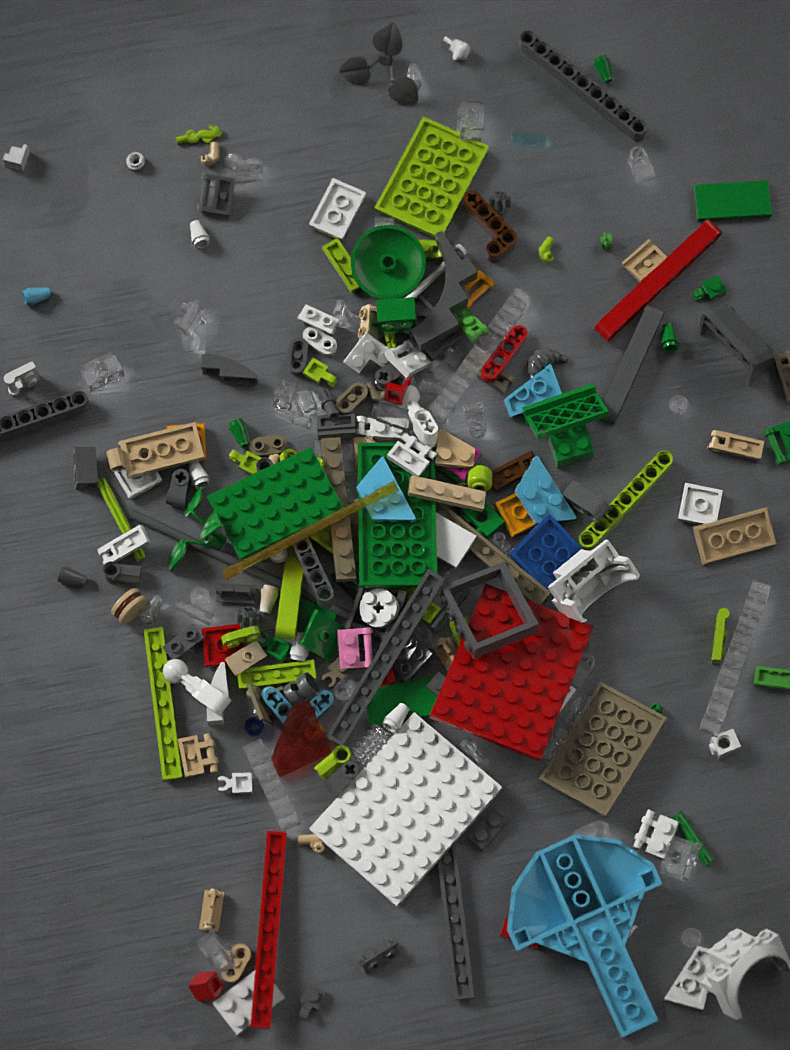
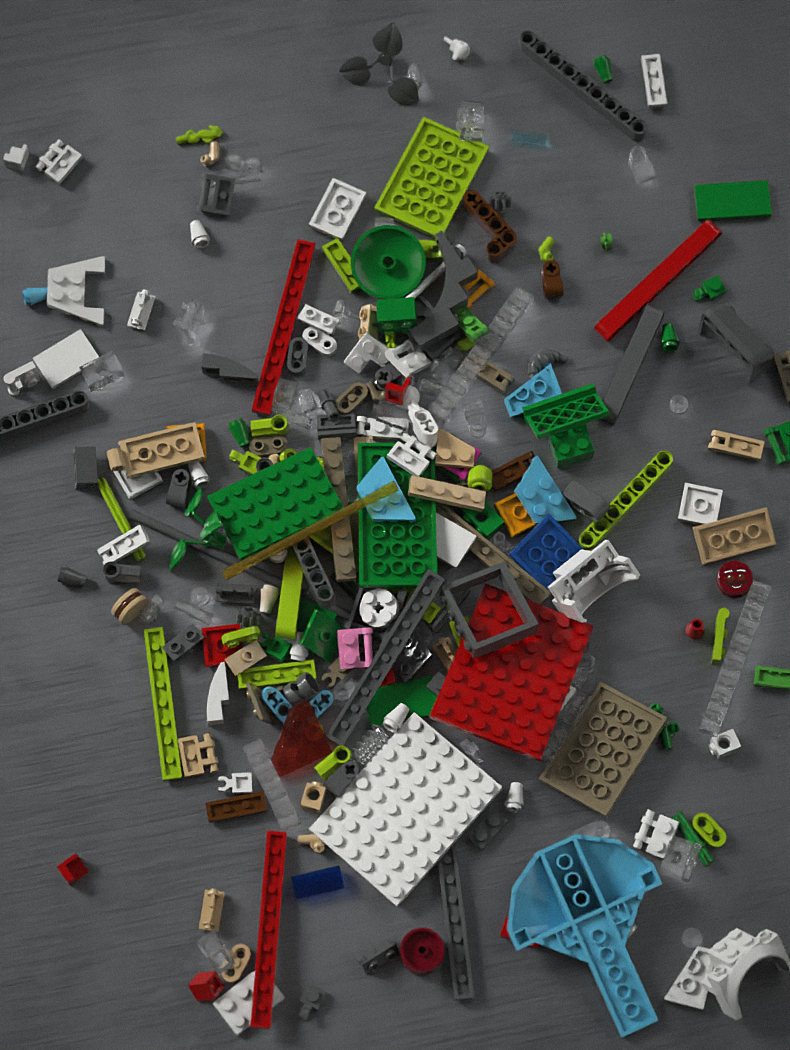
(62, 165): none -> white plate
(63, 359): none -> white tile
(67, 289): none -> white wing
(72, 869): none -> red panel
(135, 156): white plate -> none
(141, 310): none -> white hinge
(176, 672): white beam -> none
(236, 807): none -> reddish brown plate
(253, 720): clear blue plate -> none
(266, 427): none -> lime piece
(283, 326): none -> red plate
(313, 805): none -> tan brick
(317, 882): none -> clear blue piece
(318, 371): lime plate -> none
(422, 963): none -> dark red wheel
(465, 344): none -> lime arm
(502, 353): red beam -> none
(514, 799): none -> white cone
(552, 281): none -> reddish brown piece
(644, 260): tan plate -> none
(653, 81): none -> white plate
(667, 733): none -> green arm
(695, 633): none -> red cone
(711, 828): none -> lime plate
(734, 579): none -> dark red head

